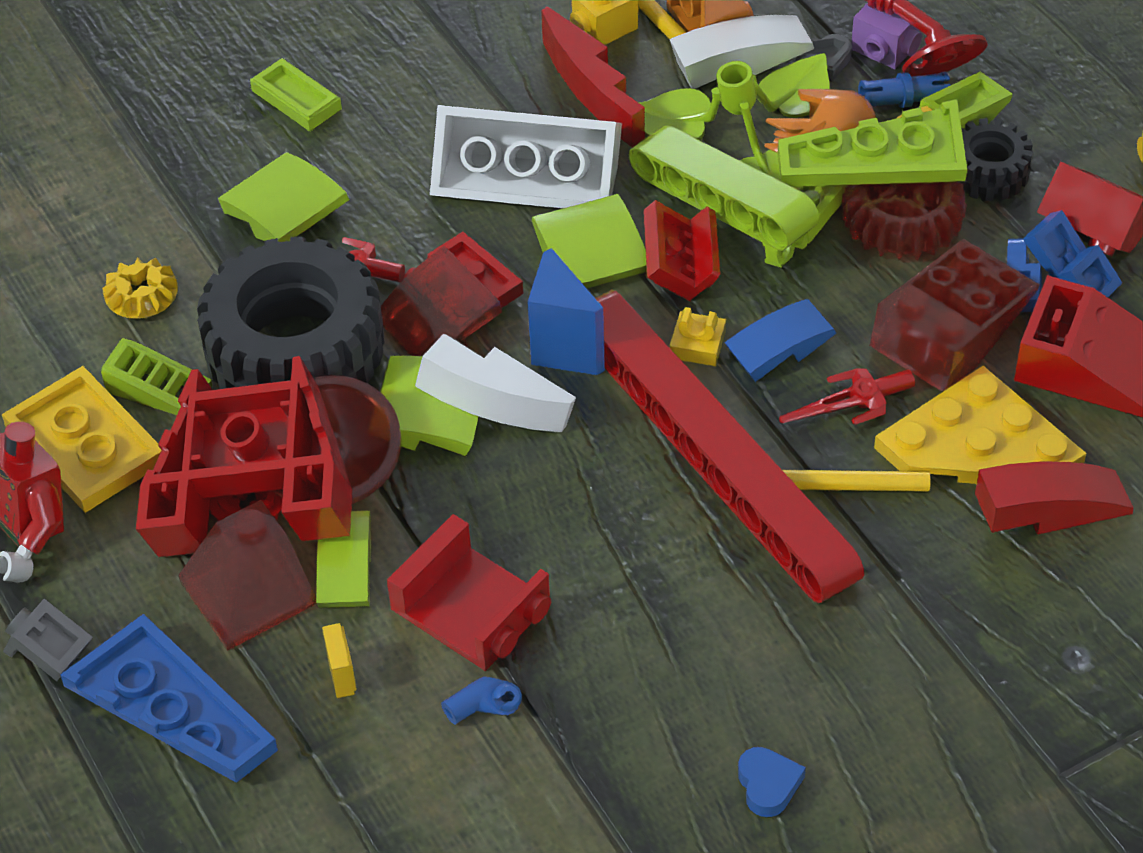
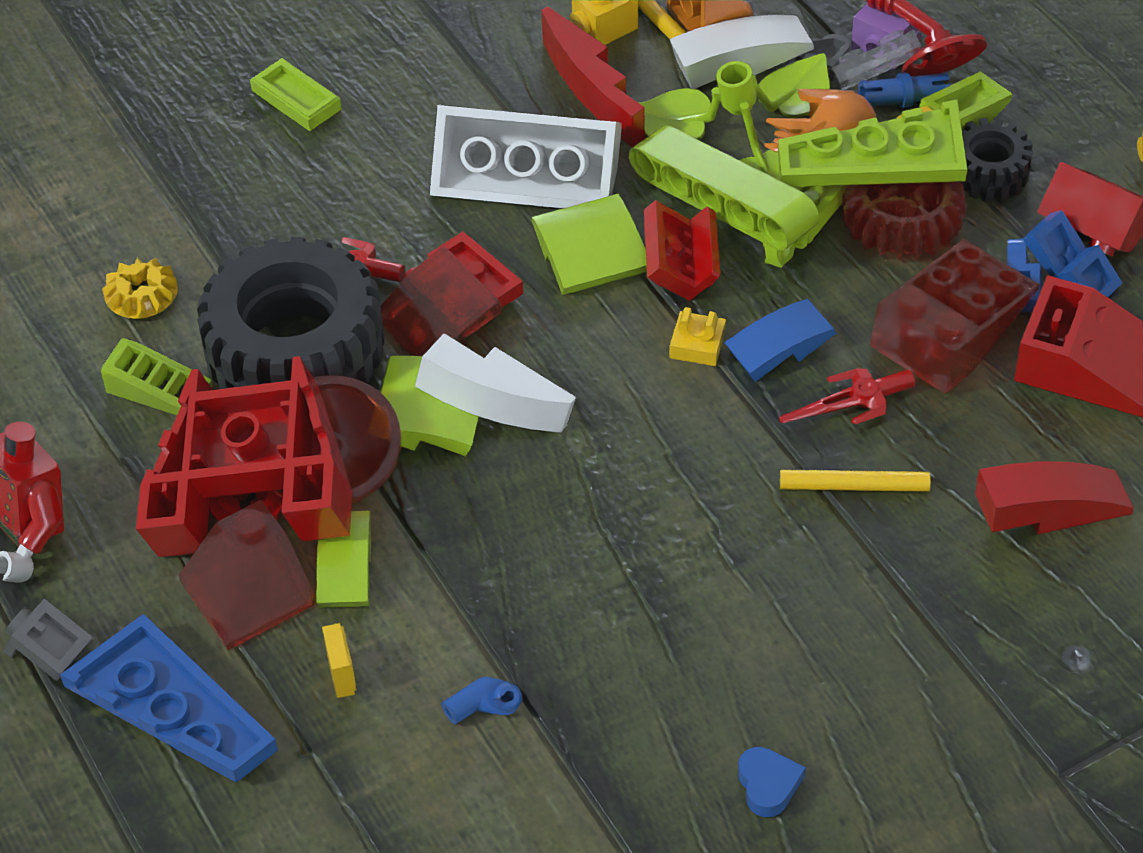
(88, 437): yellow plate -> none
(283, 198): lime slope -> none
(466, 597): red panel -> none
(564, 320): blue slope -> none
(726, 455): red beam -> none
(893, 51): none -> clear plate
(971, 429): yellow plate -> none

